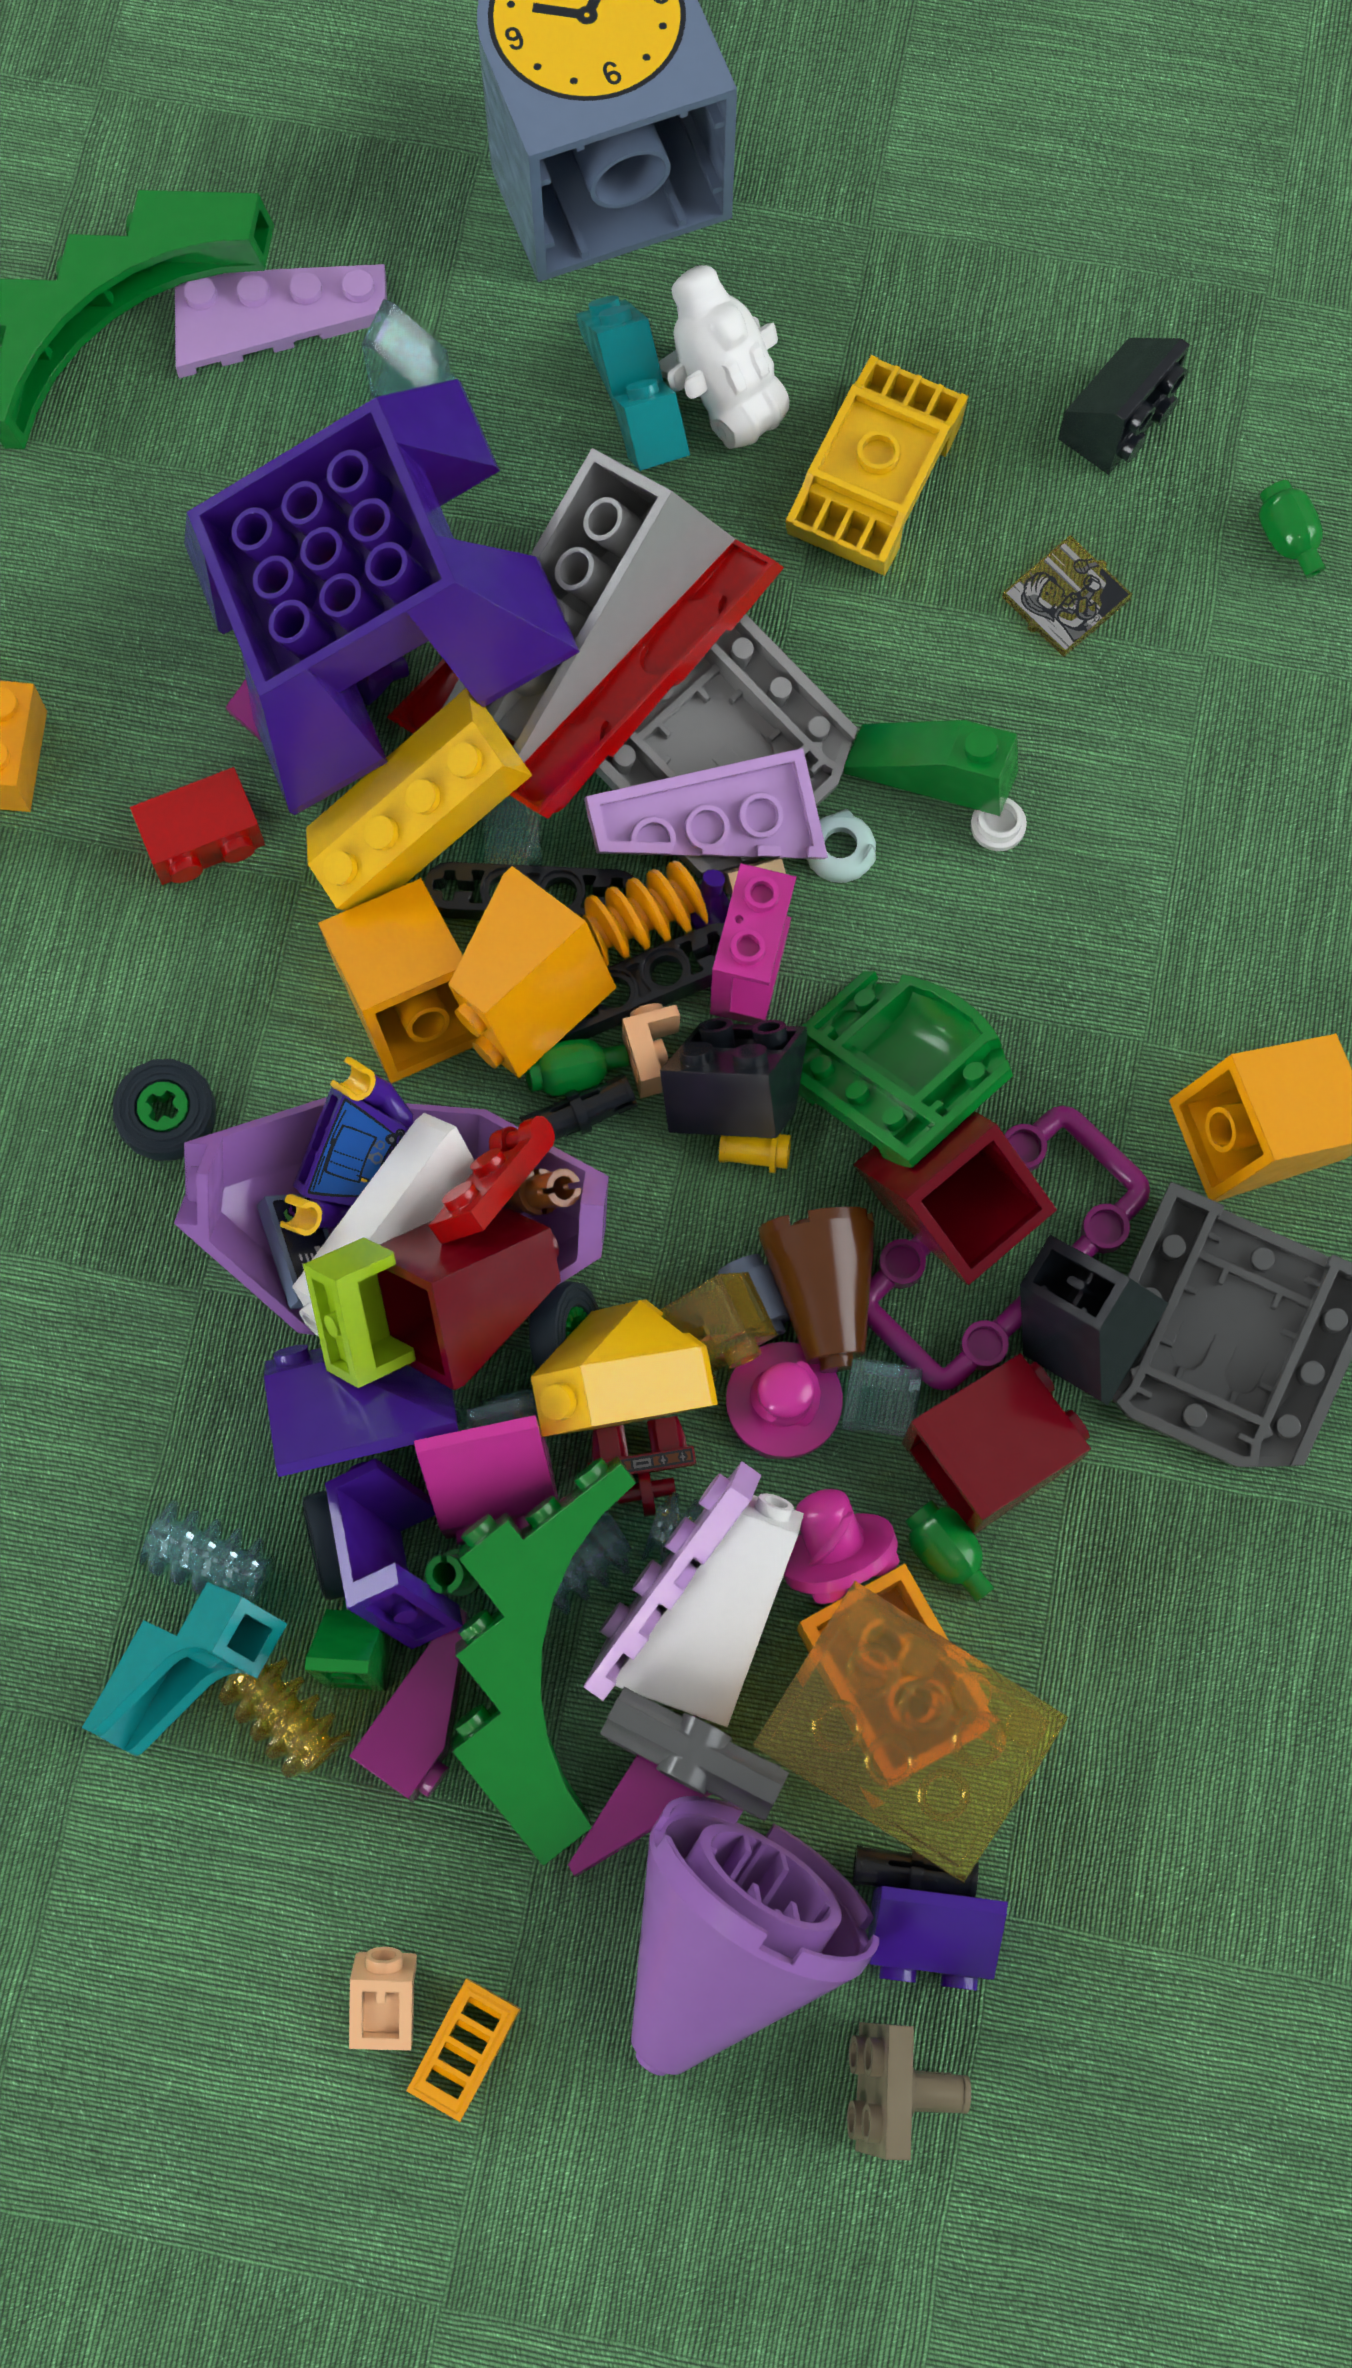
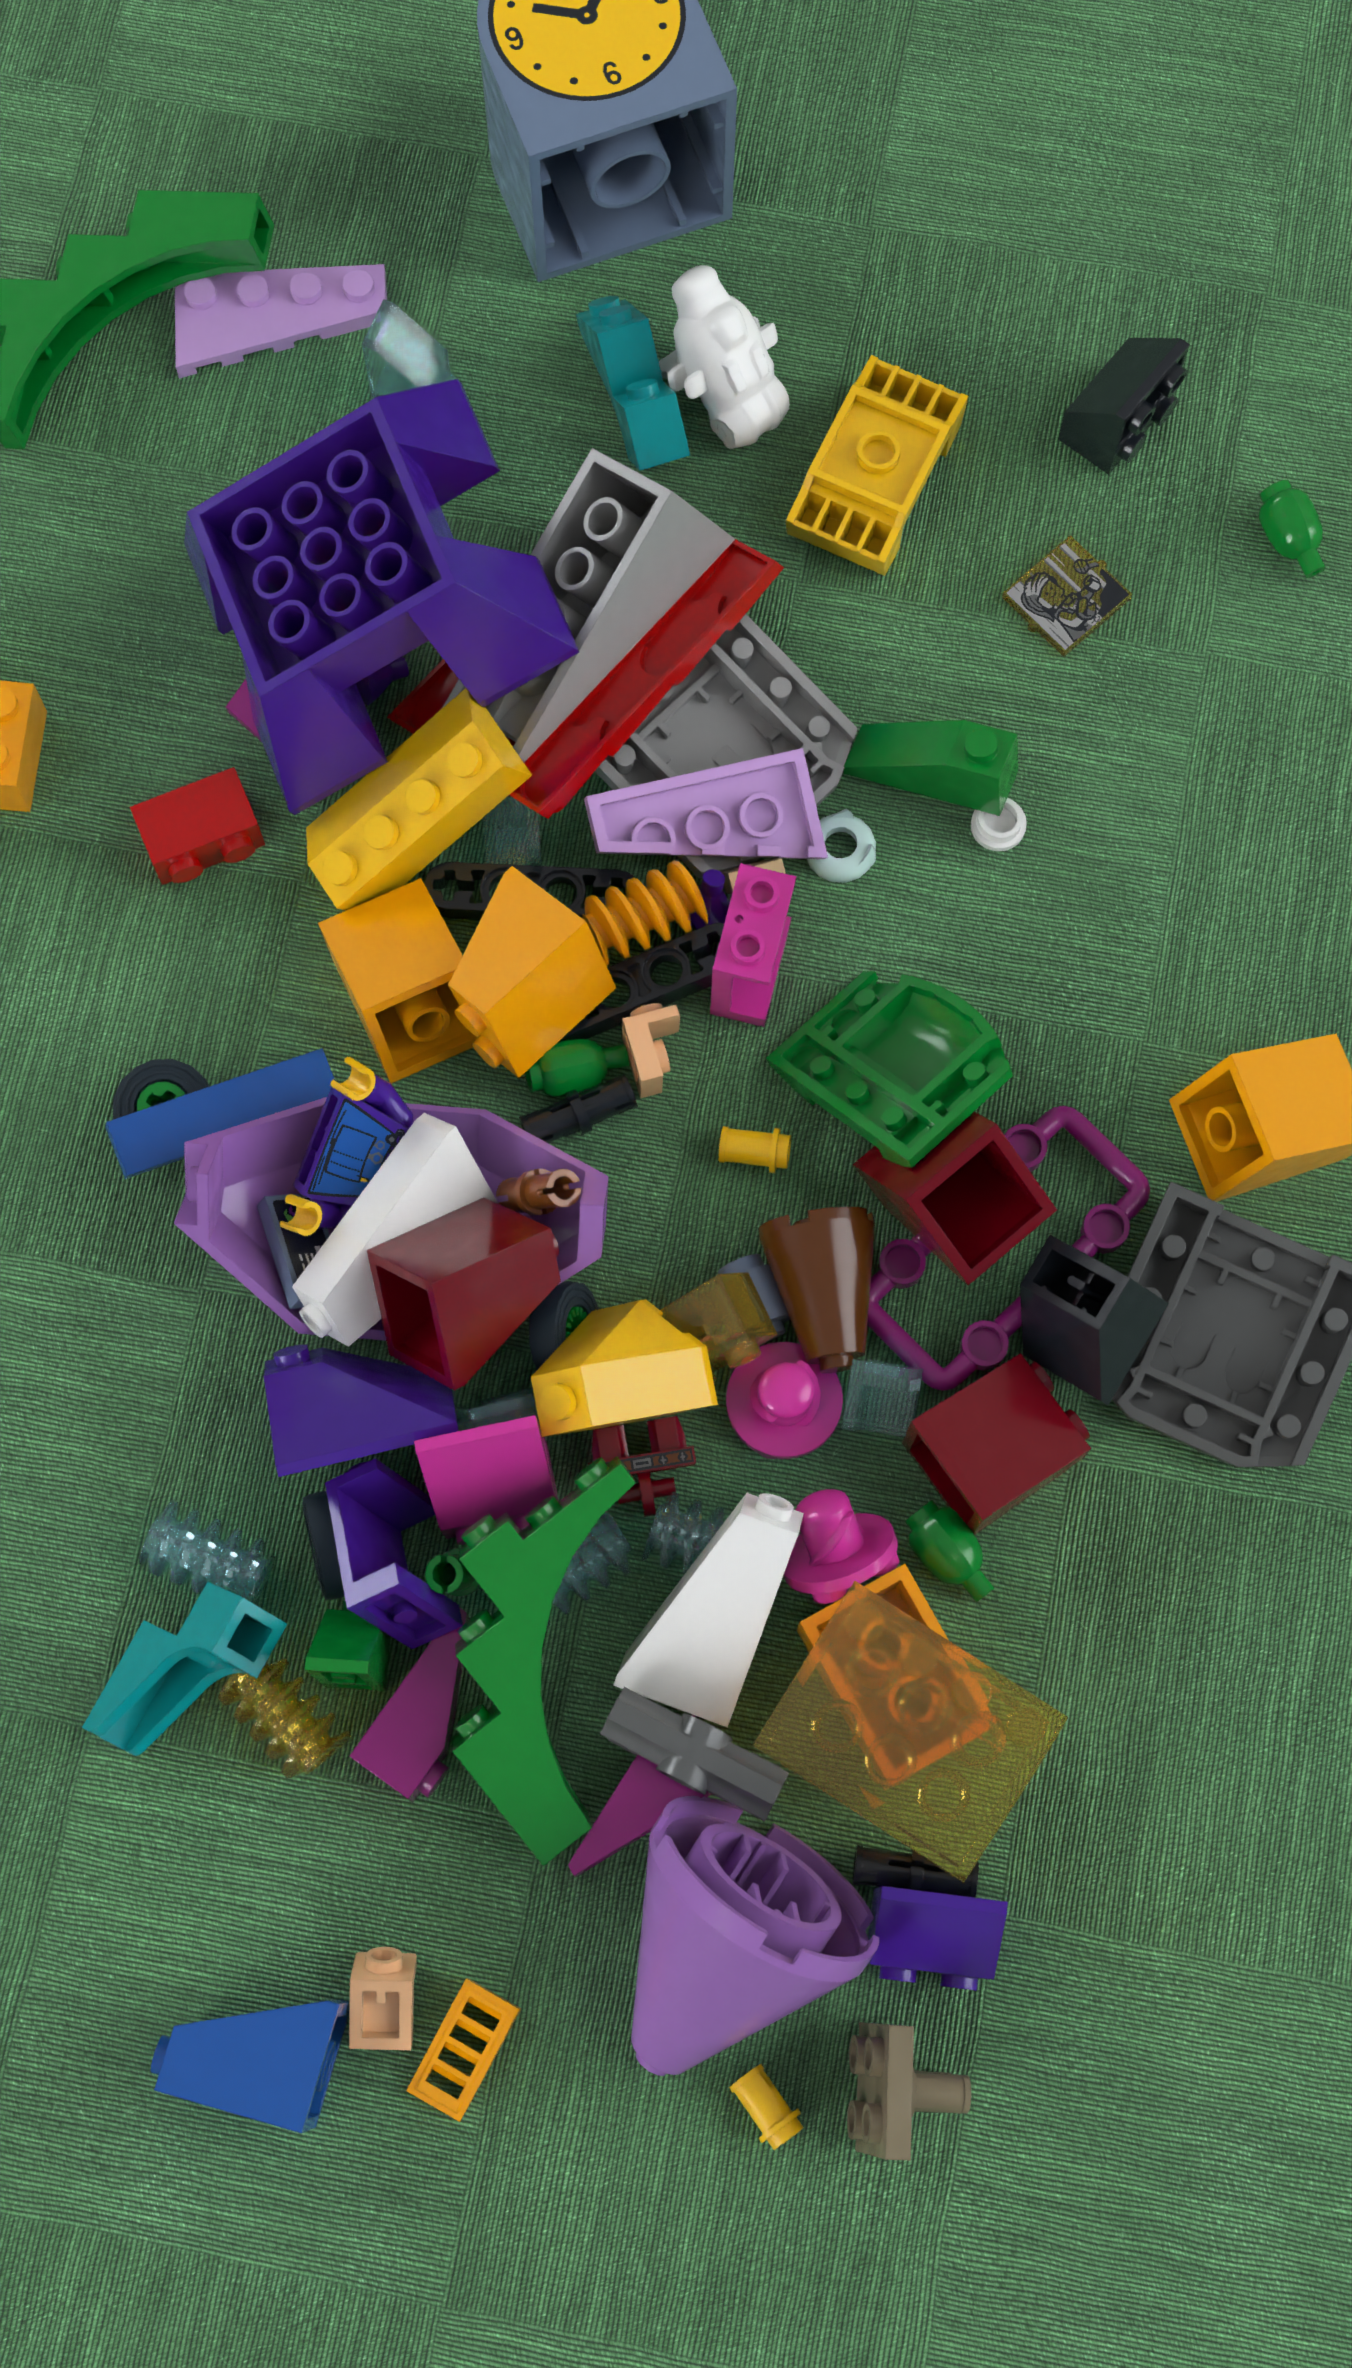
(159, 1132): none -> blue tile
(256, 2063): none -> blue slope
(352, 1313): lime panel -> none
(494, 1179): red plate -> none
(663, 1584): lavender wing -> none
(734, 1079): black slope -> none
(767, 2107): none -> yellow pin

